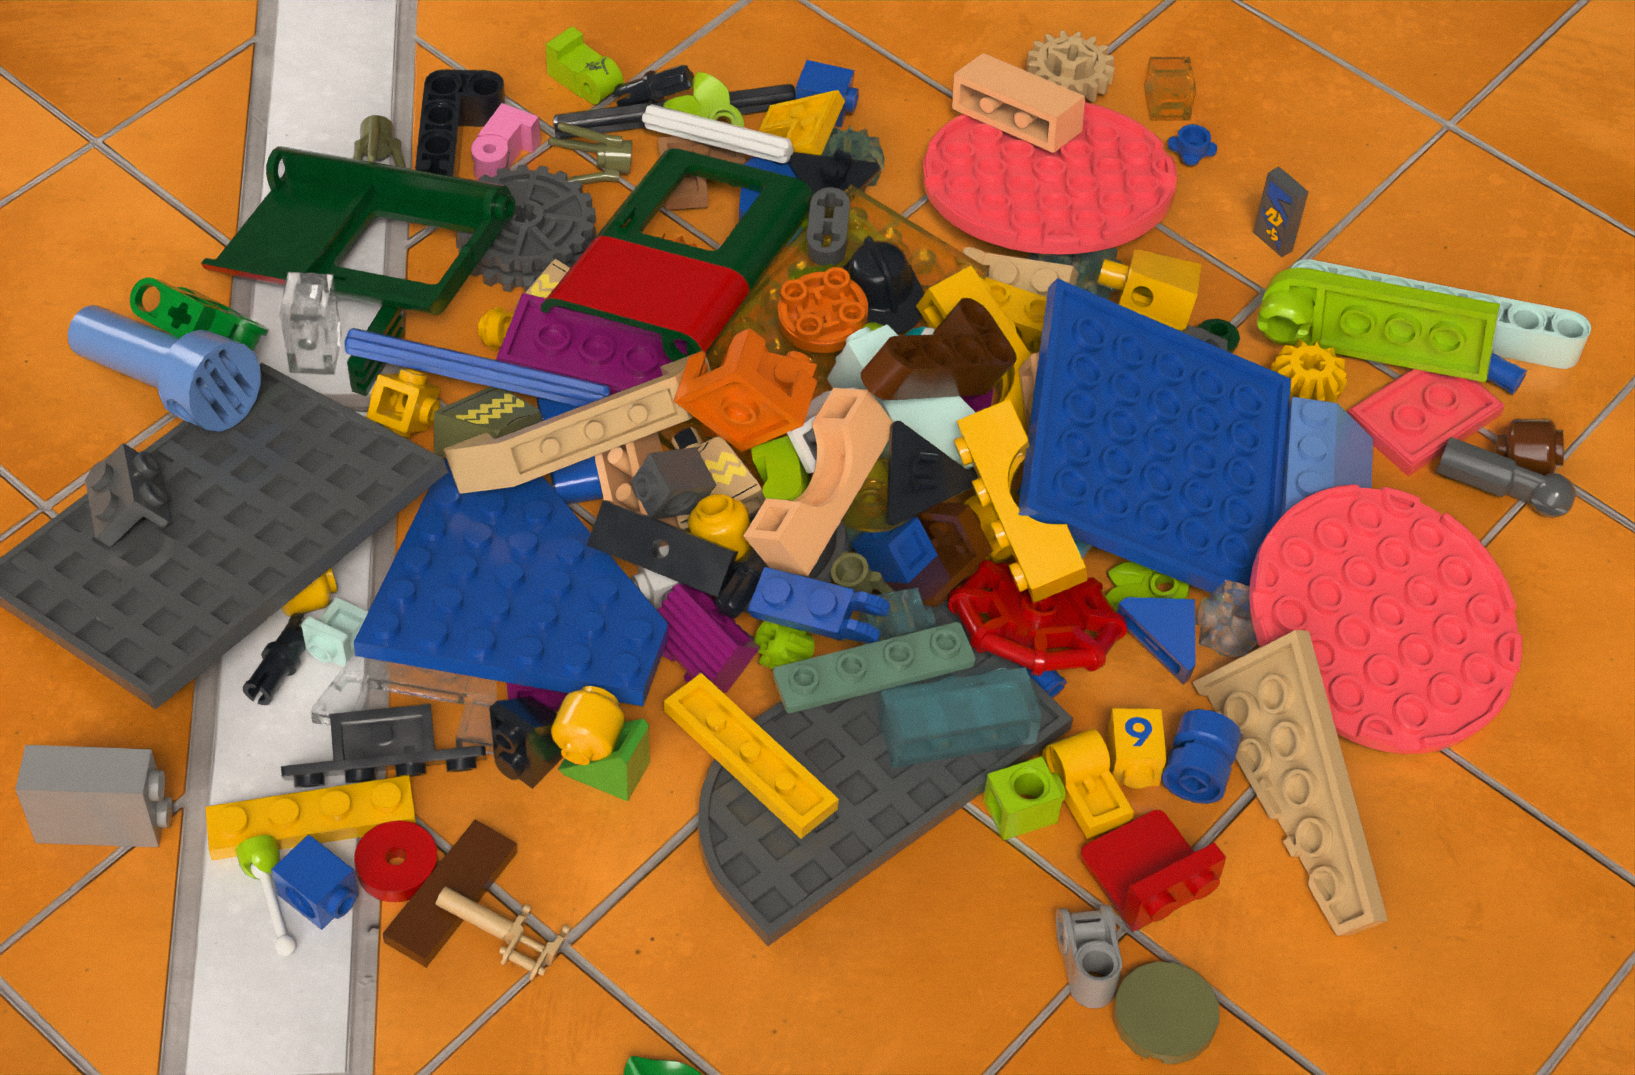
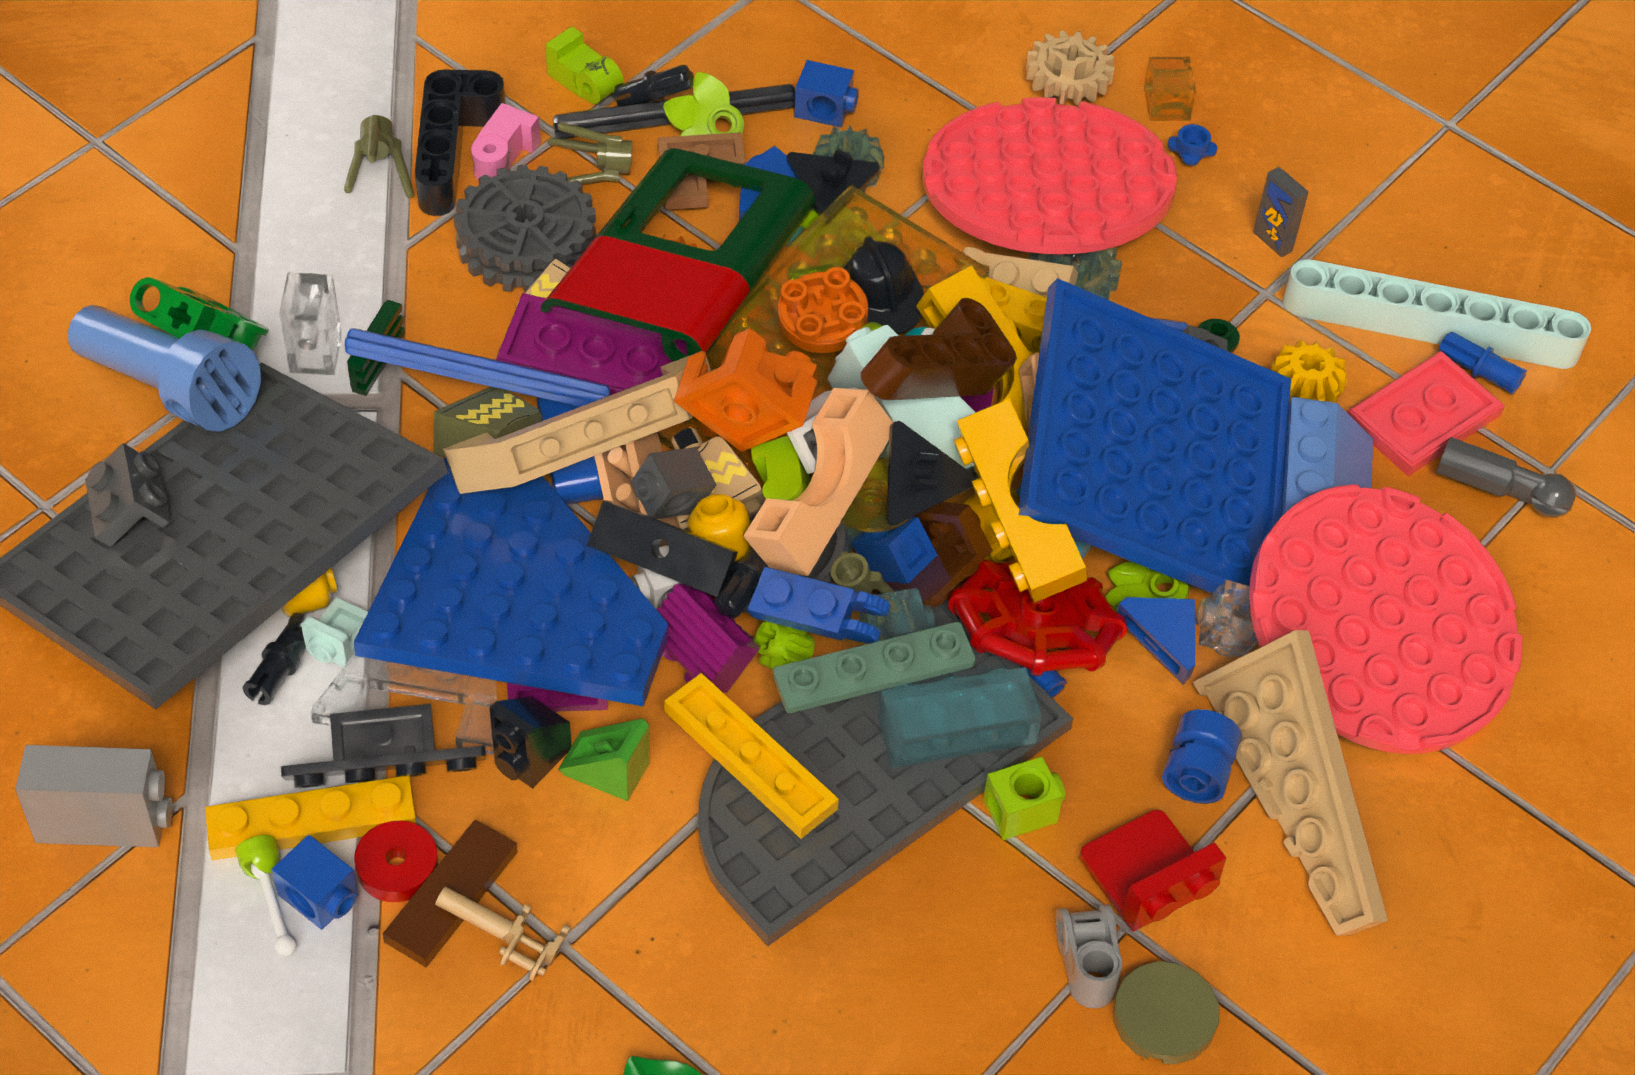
(329, 202): dark green piece -> none
(404, 402): yellow brick -> none
(494, 327): yellow plate -> none
(588, 725): yellow head -> none
(718, 133): white axle -> none
(805, 121): yellow tile -> none
(836, 226): dark grey beam -> none
(1018, 102): light nougat brick -> none
(1088, 784): yellow plate -> none
(1136, 747): yellow brick -> none
(1155, 286): yellow torso -> none
(1381, 322): lime plate -> none
(1533, 445): reddish brown head -> none

